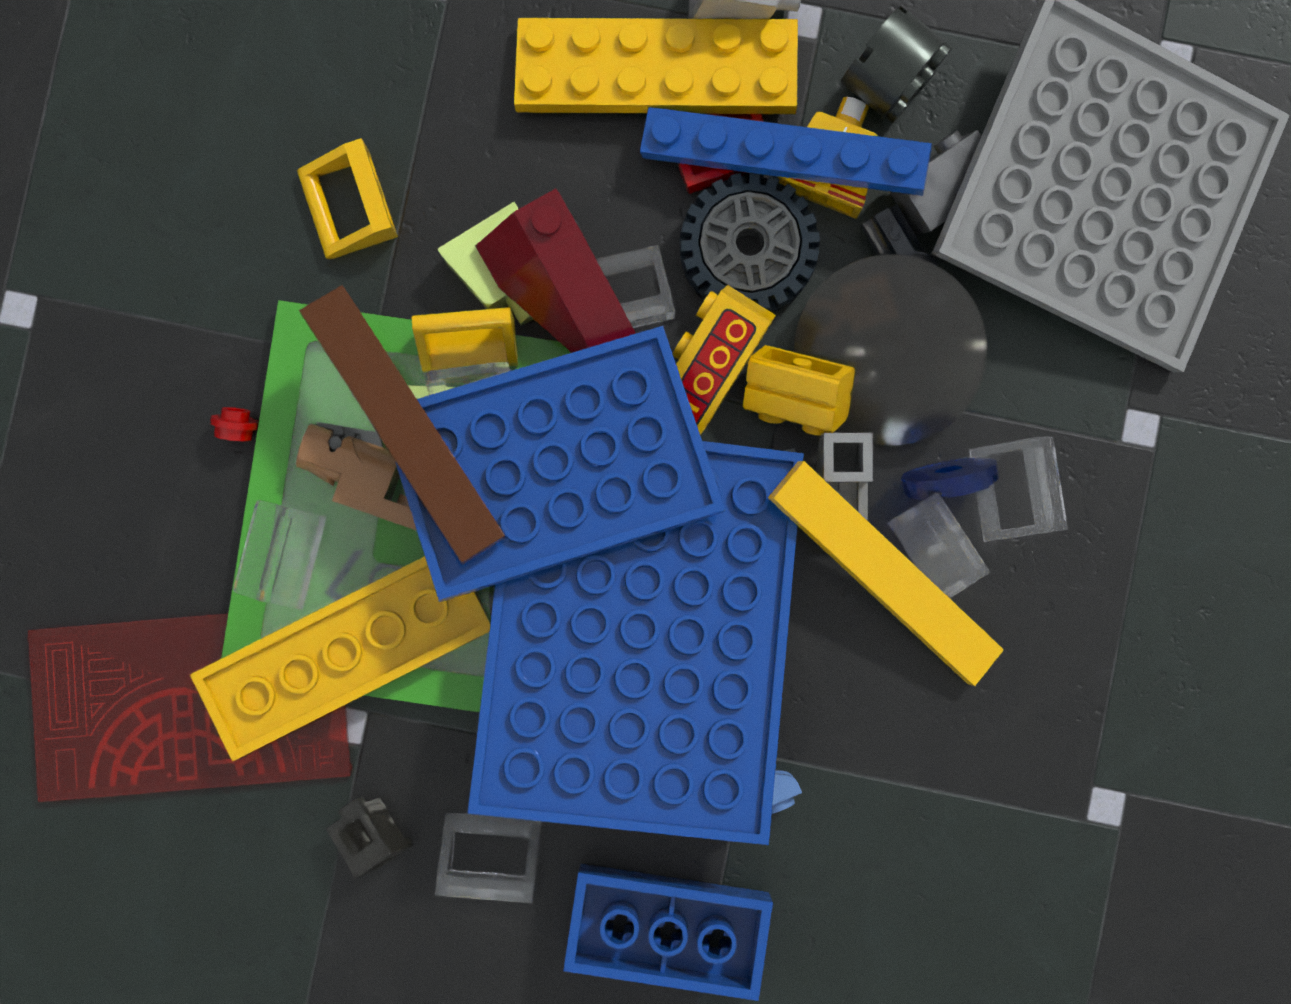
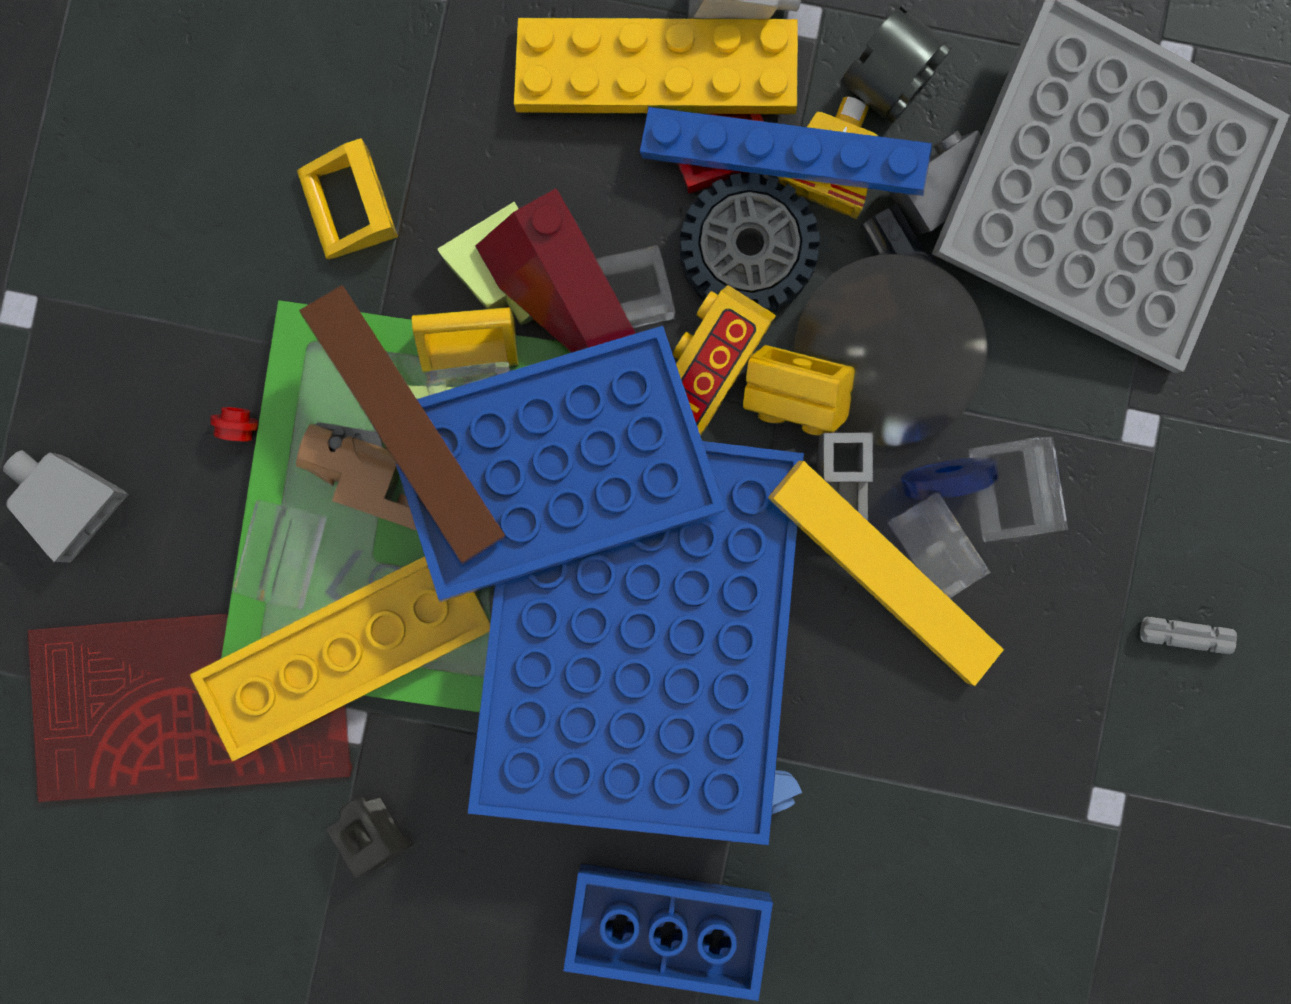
(60, 502): none -> light grey torso
(488, 884): clear tile -> none
(1188, 635): none -> light grey axle

